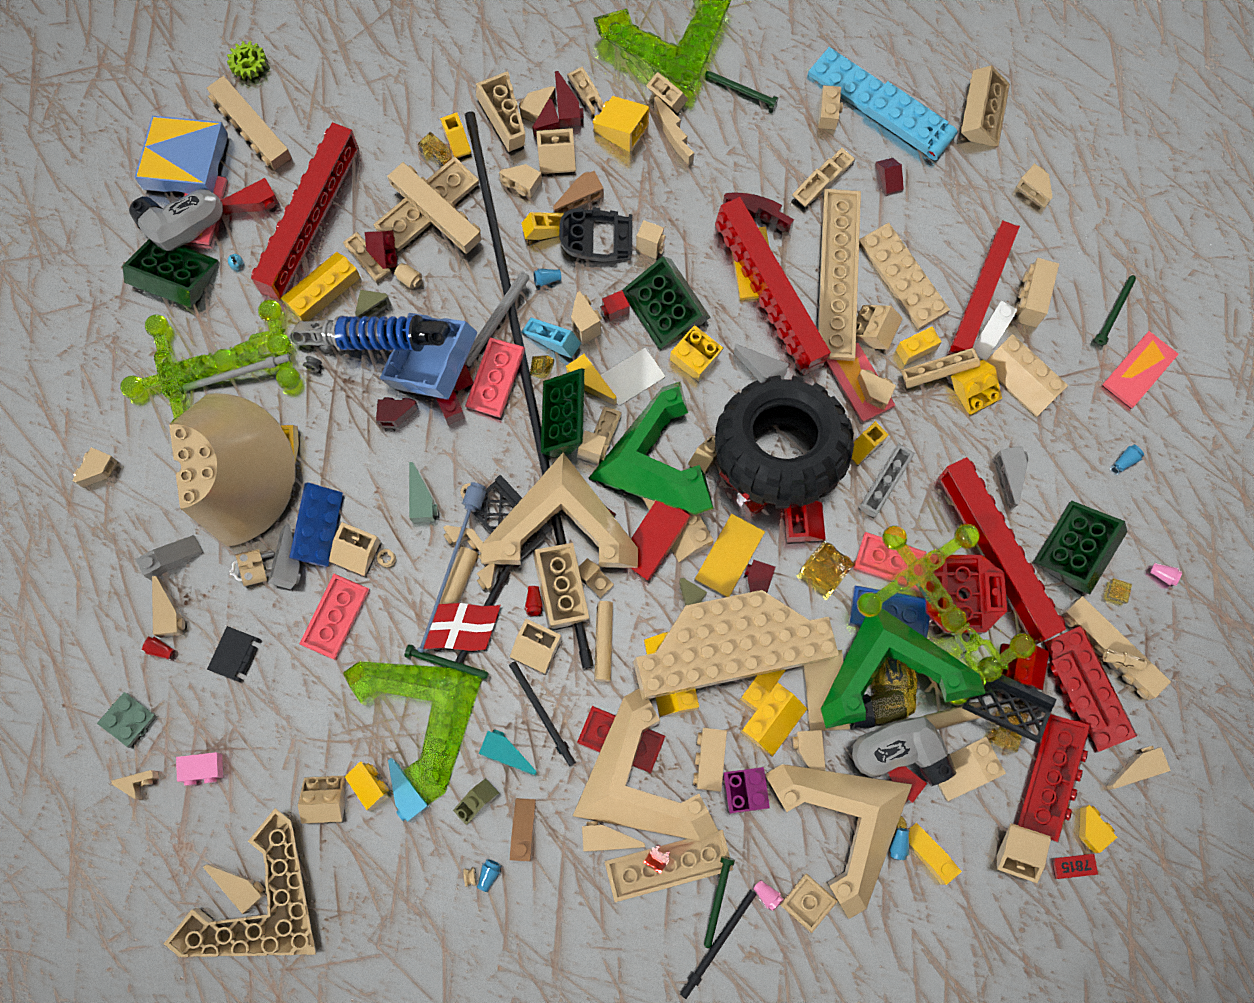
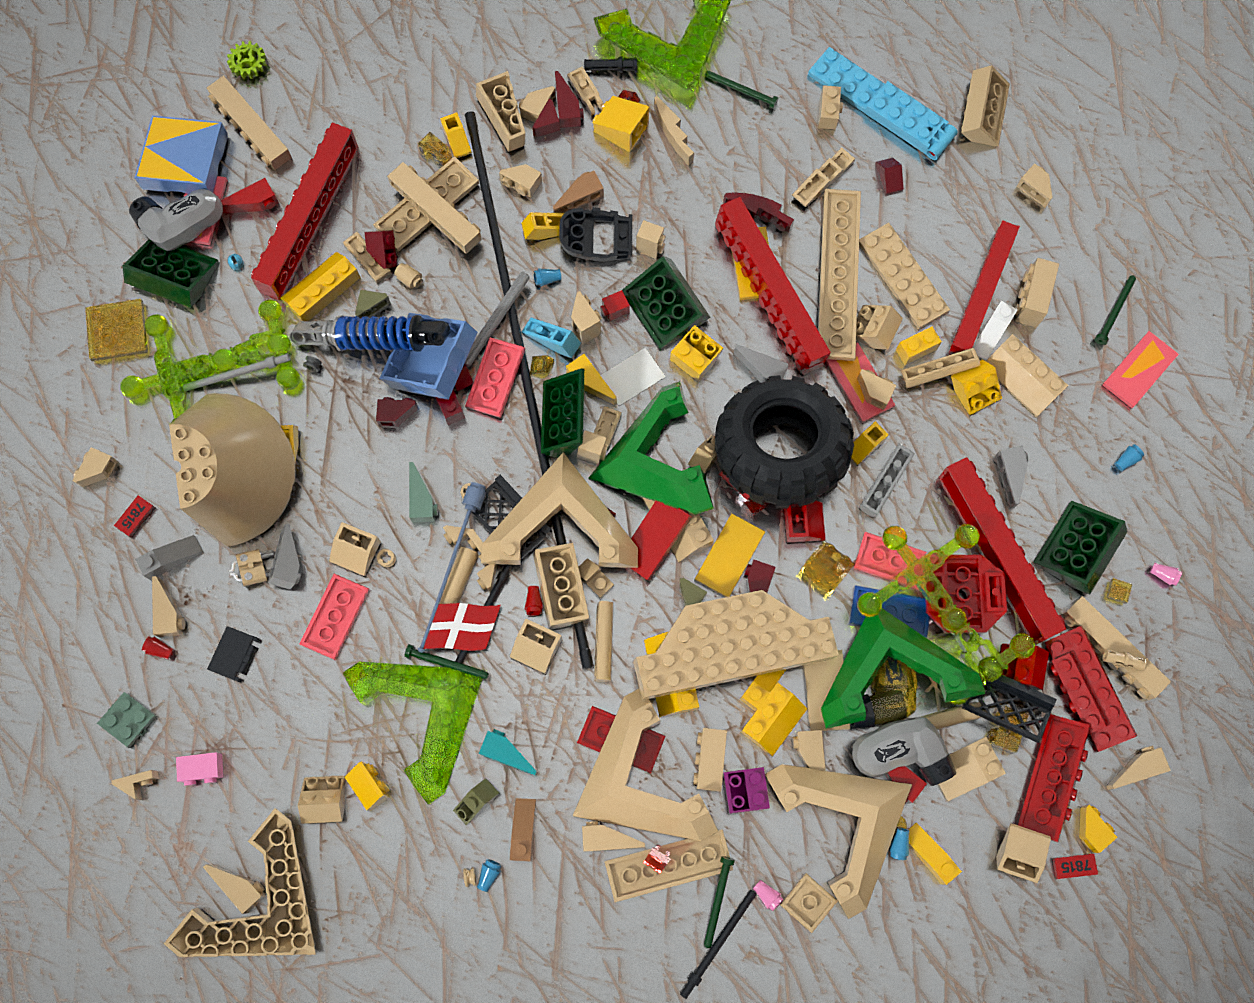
(116, 330): none -> clear yellow plate
(134, 516): none -> red tile
(316, 525): blue plate -> none
(406, 797): medium azure slope -> none
(556, 151): tan slope -> none
(562, 747): black bar -> none
(620, 64): none -> black pin
(629, 95): none -> clear red slope
(667, 92): tan brick -> none

